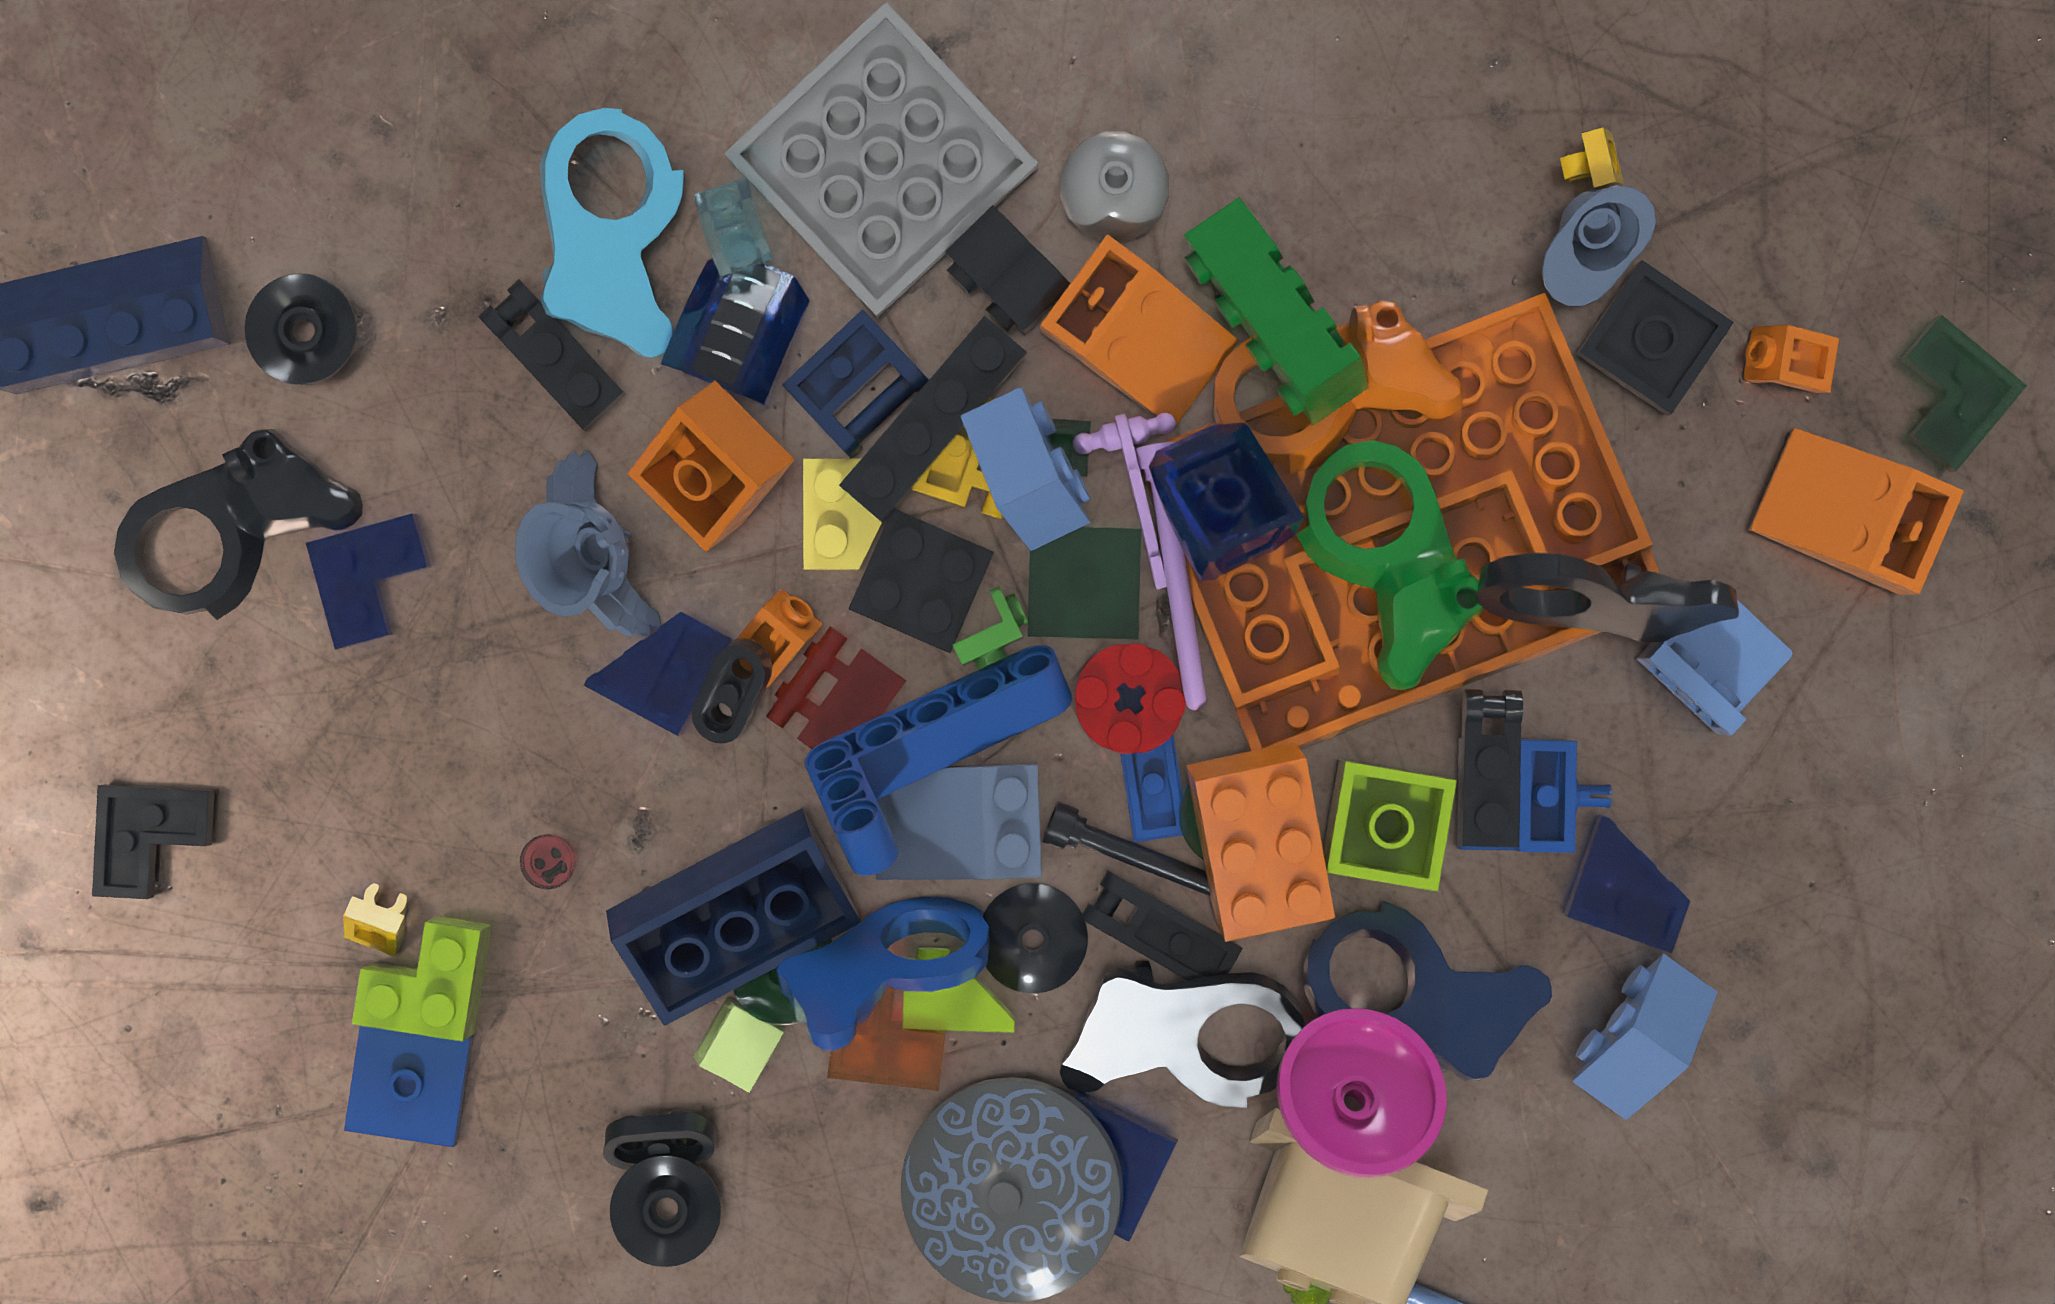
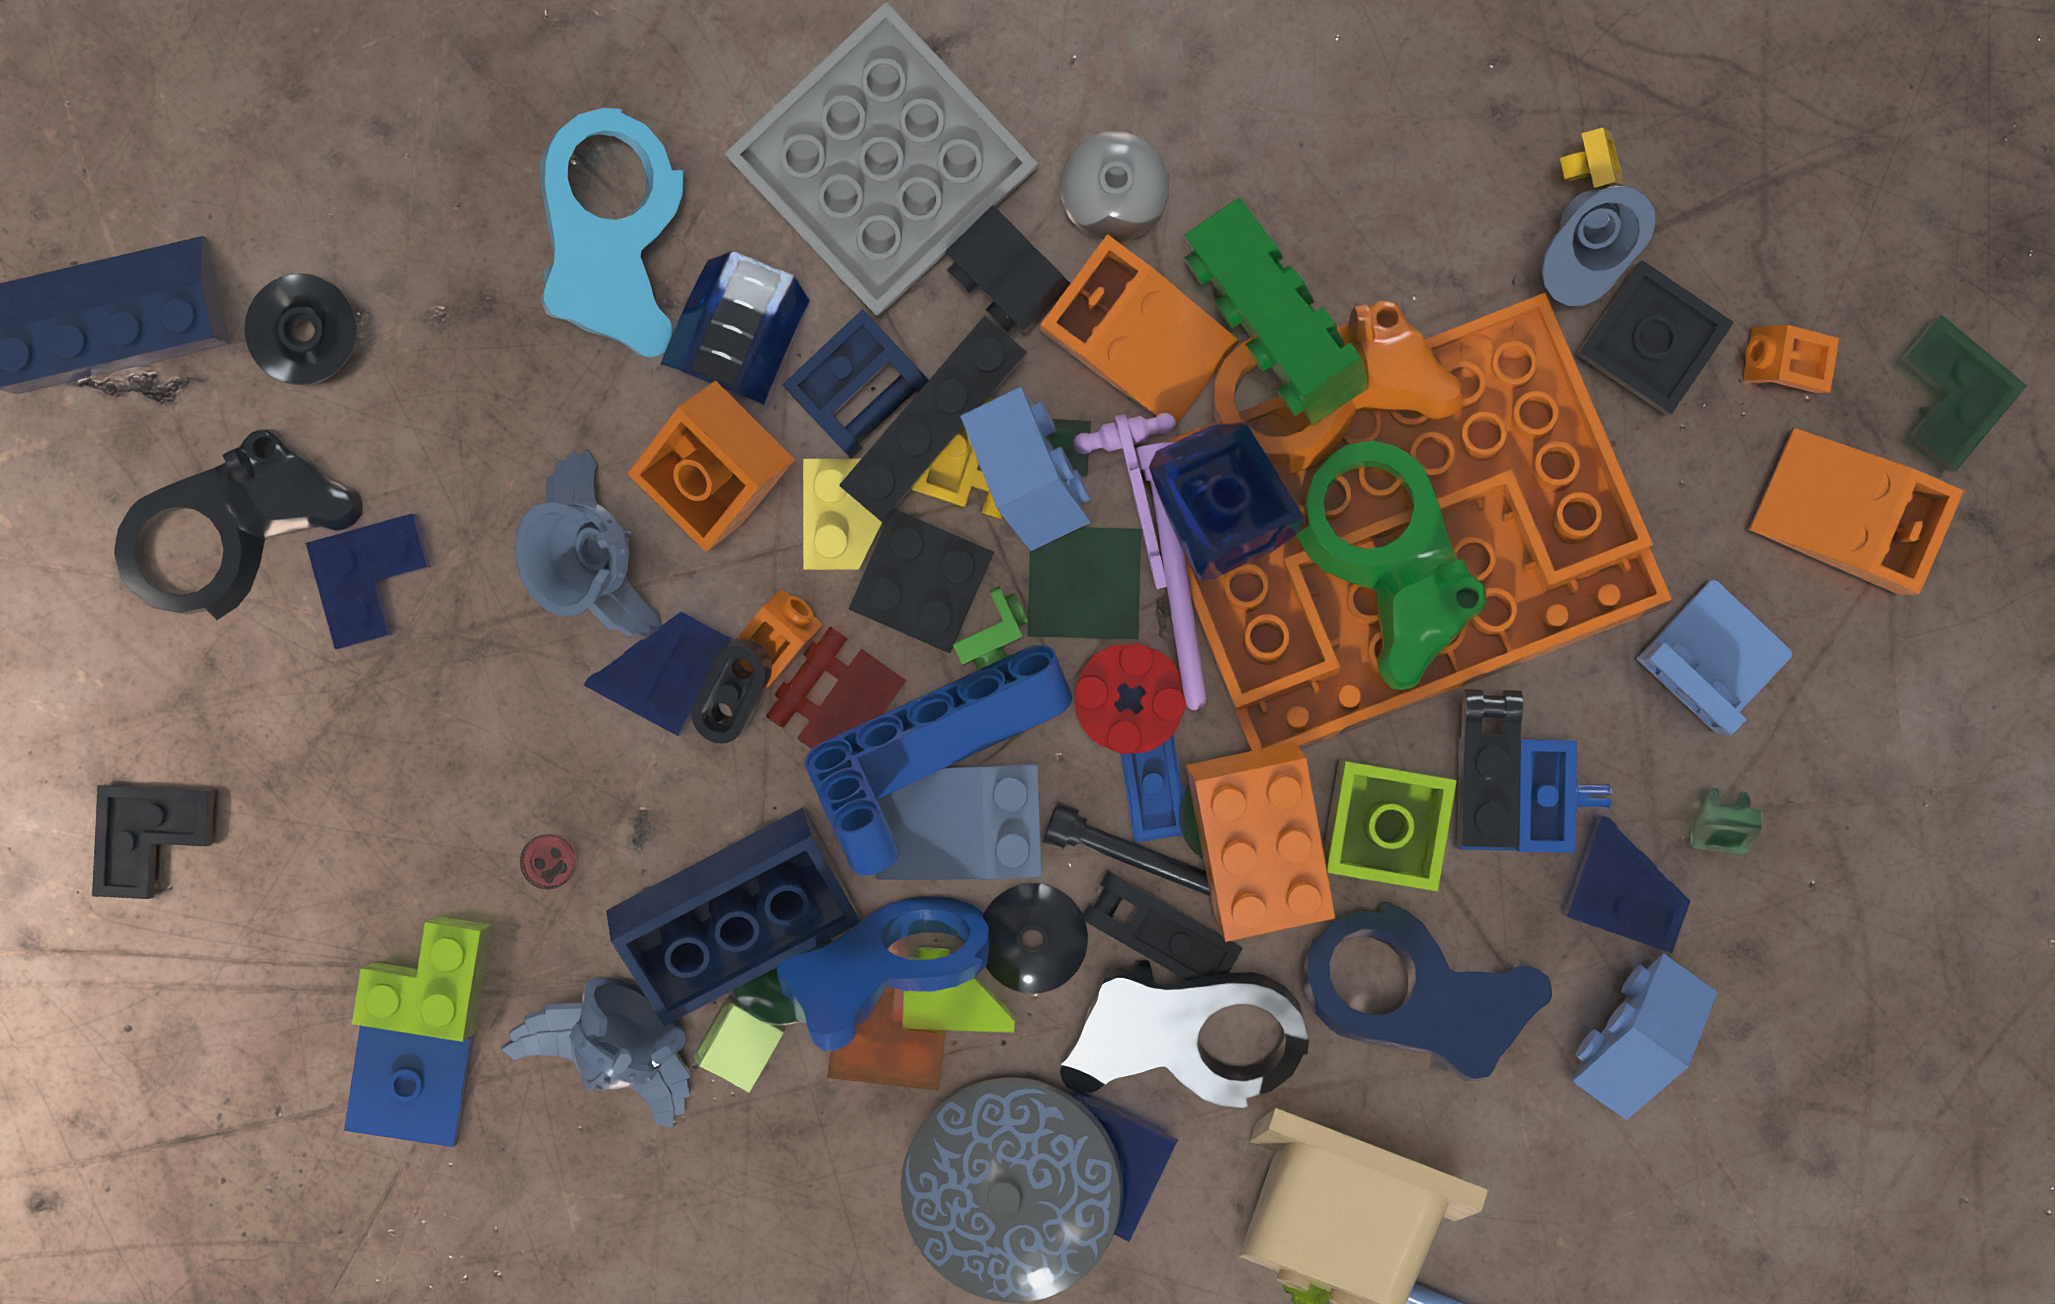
(375, 925): yellow tile -> none
(553, 357): black plate -> none
(613, 1044): none -> sand blue helmet
(643, 1137): black plate -> none
(649, 1233): black dish -> none
(732, 227): clear light blue brick -> none
(1379, 1066): dark pink dish -> none
(1640, 608): black animal -> none
(1725, 826): none -> clear green tile

